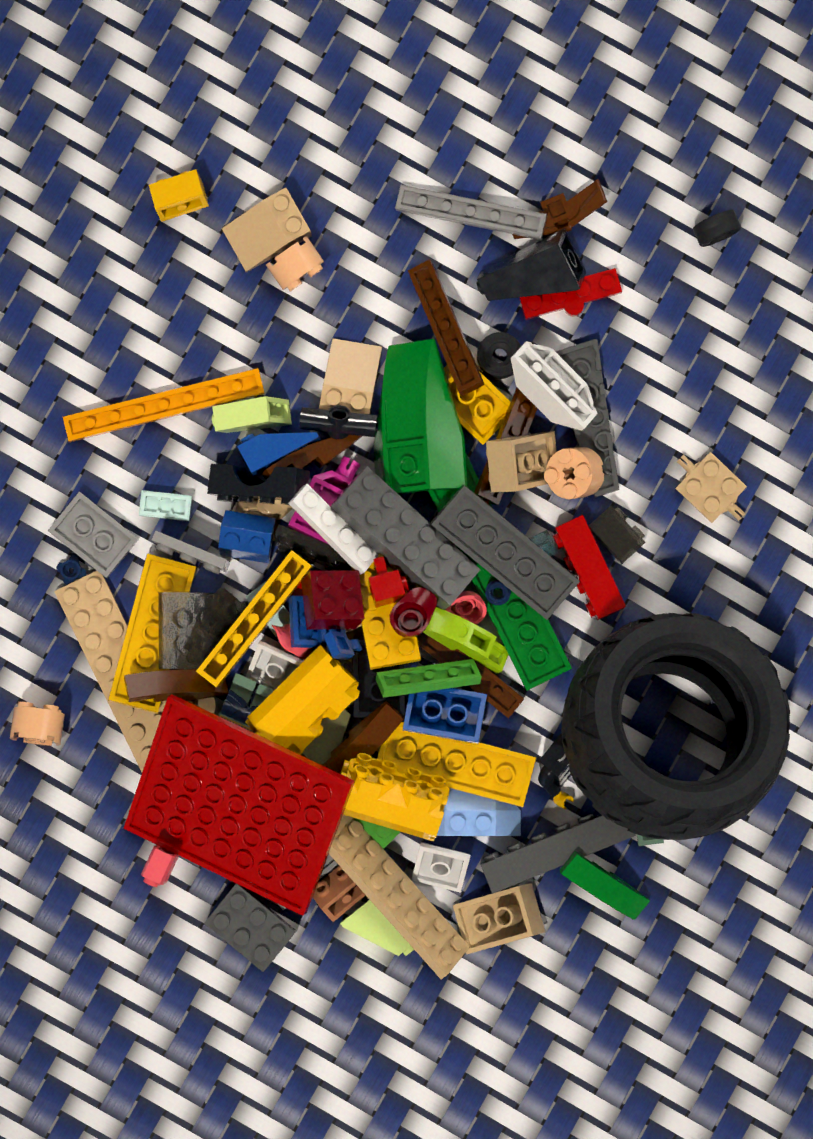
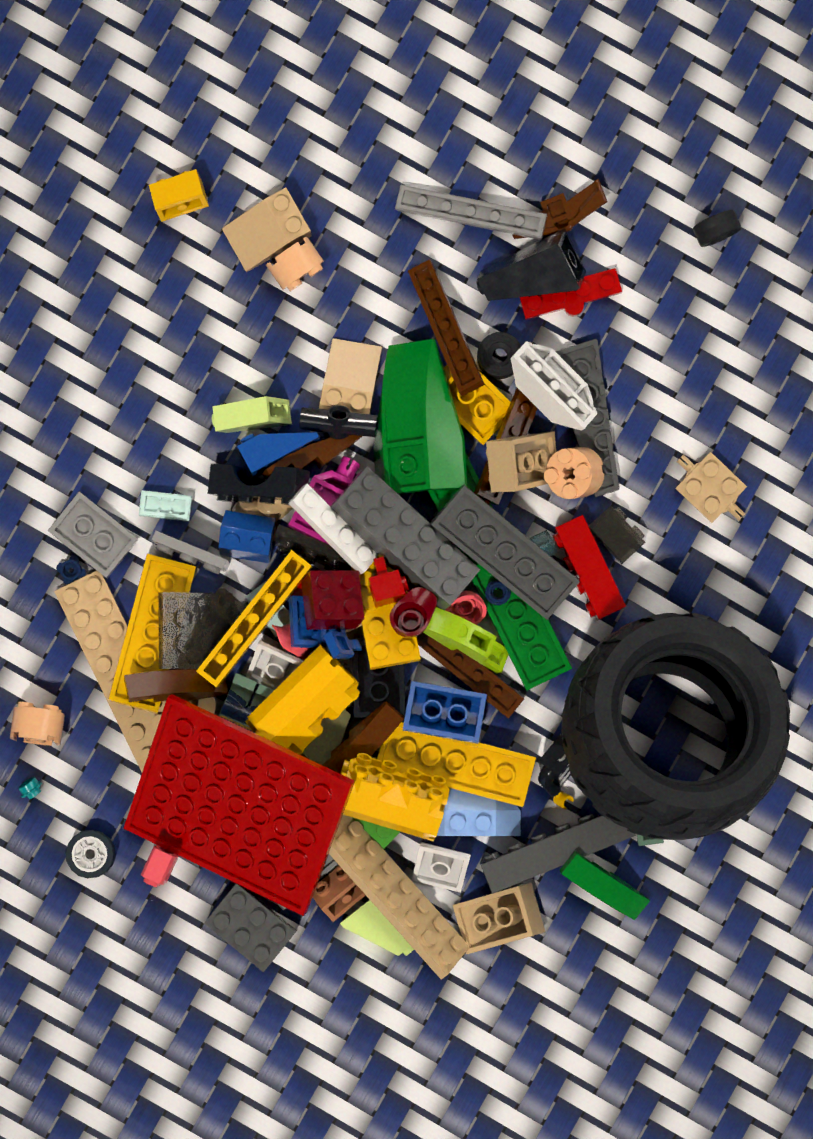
(30, 788): none -> teal plate
(78, 847): none -> wheel
(163, 405): light orange plate -> none
(428, 678): bright green plate -> none

